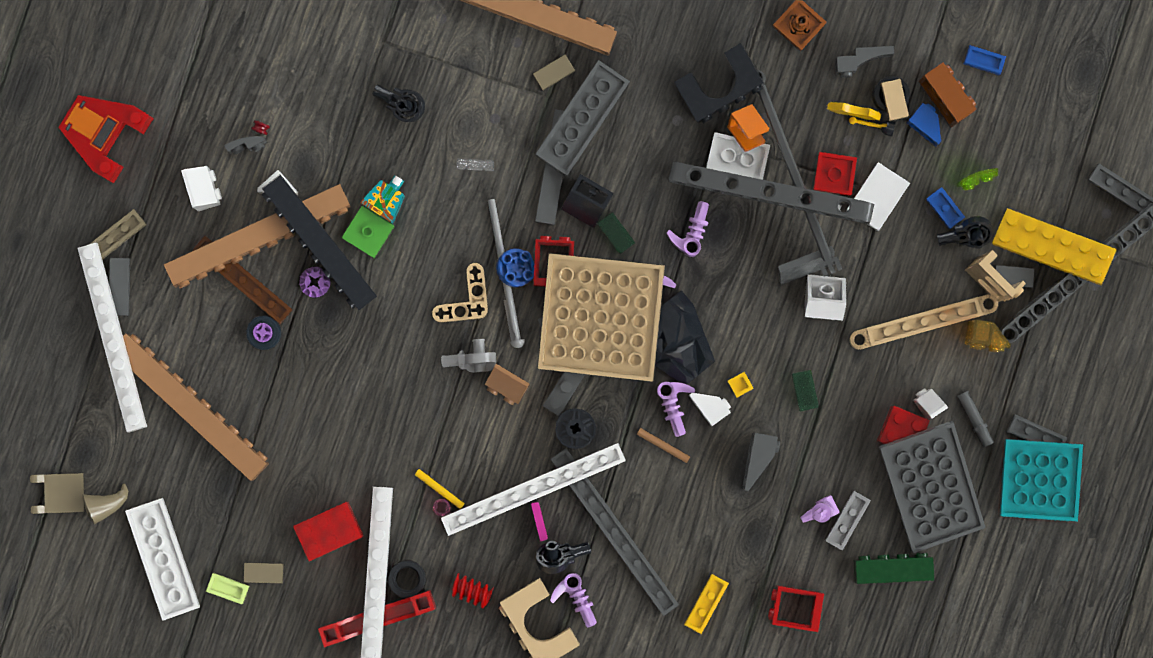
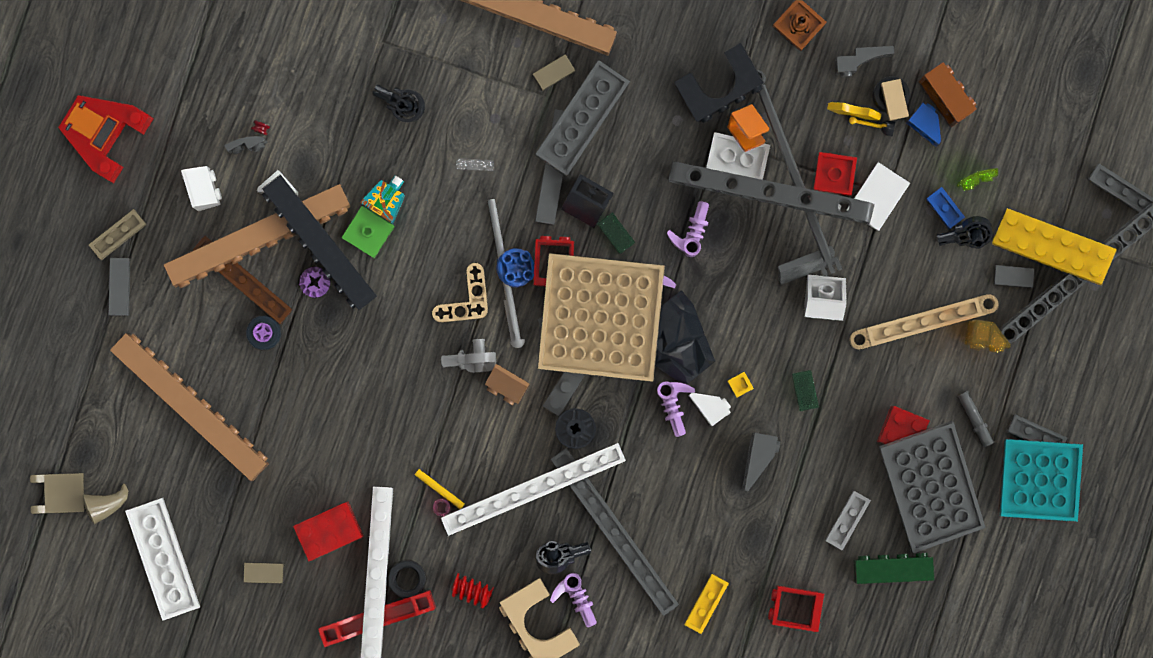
(112, 337): white plate -> none
(227, 588): yellowish green tile -> none
(539, 521): dark pink tile -> none
(663, 445): medium nougat bar -> none
(821, 511): lavender piece -> none
(929, 403): white slope -> none
(984, 60): blue tile -> none
(991, 280): tan window -> none

